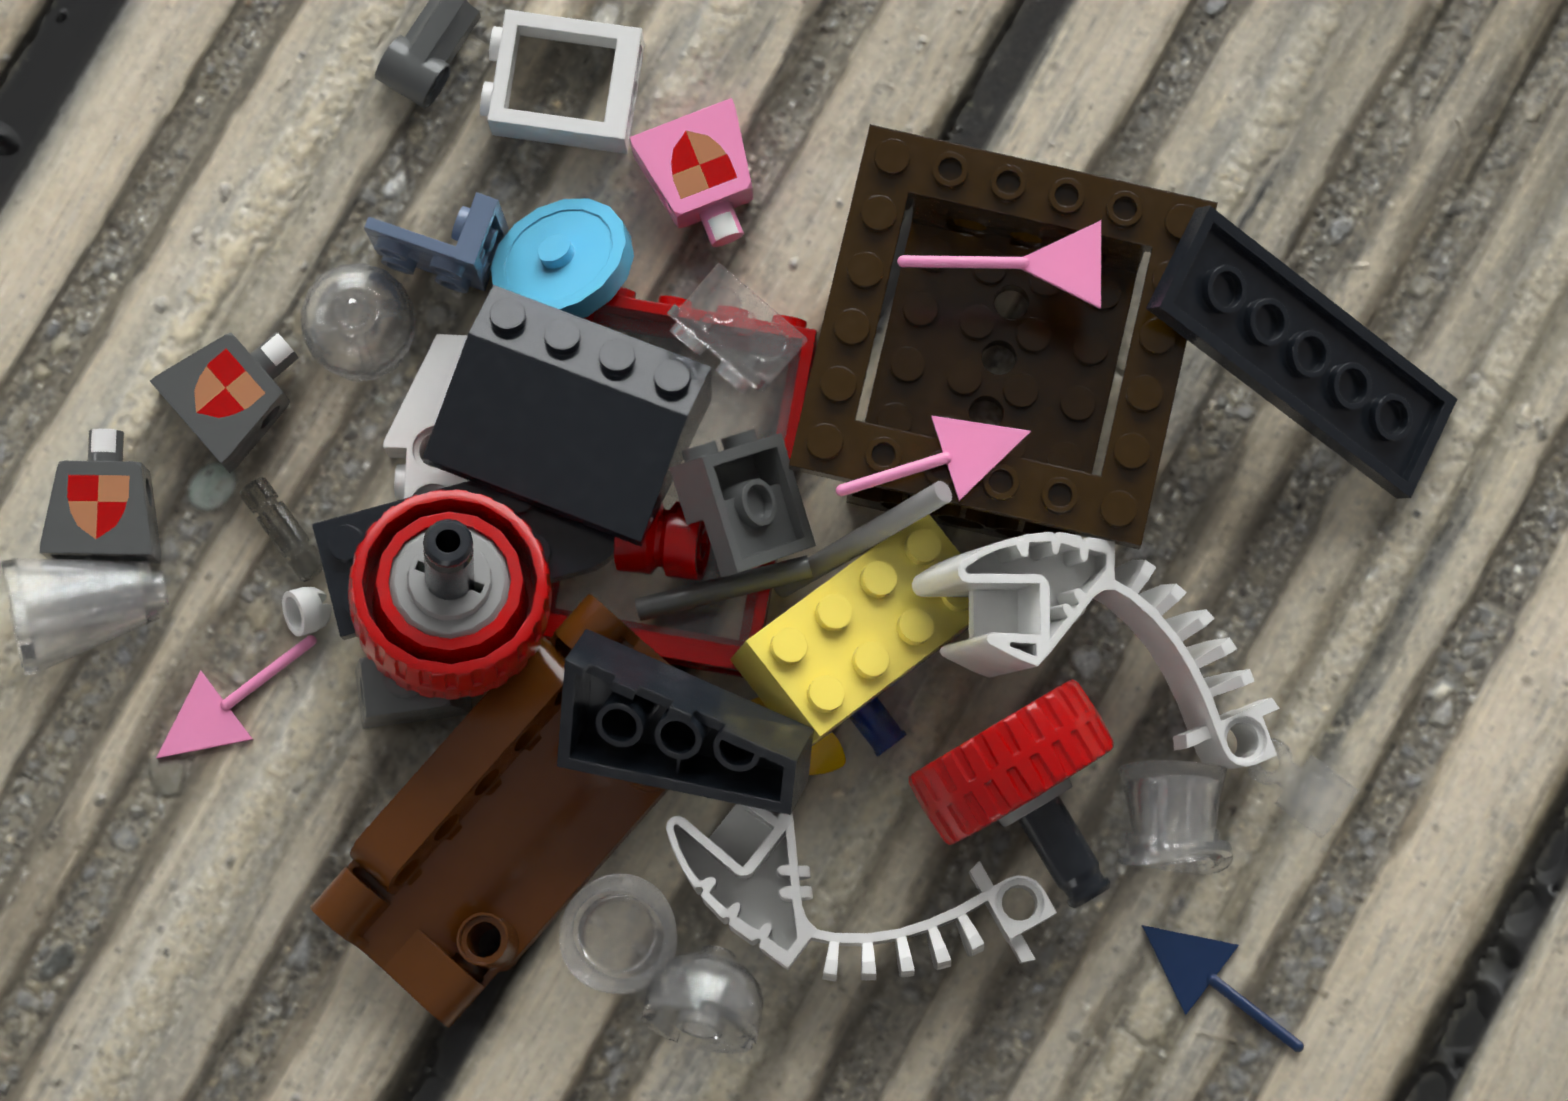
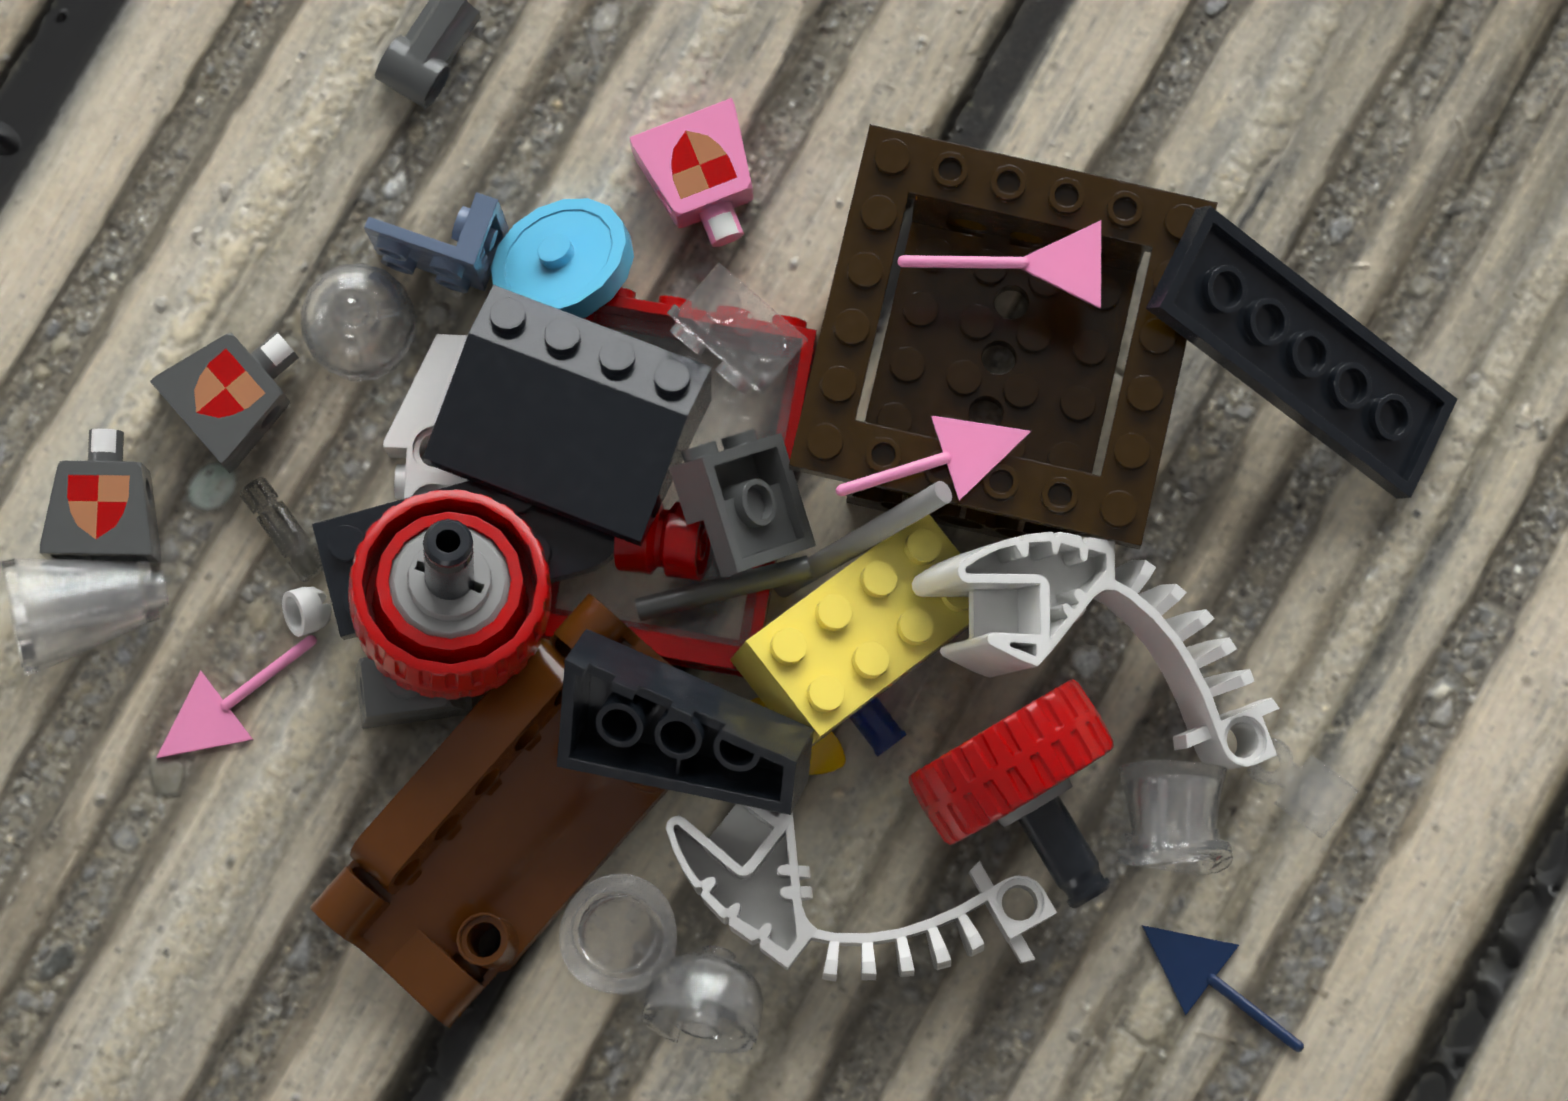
(605, 136): white window -> none

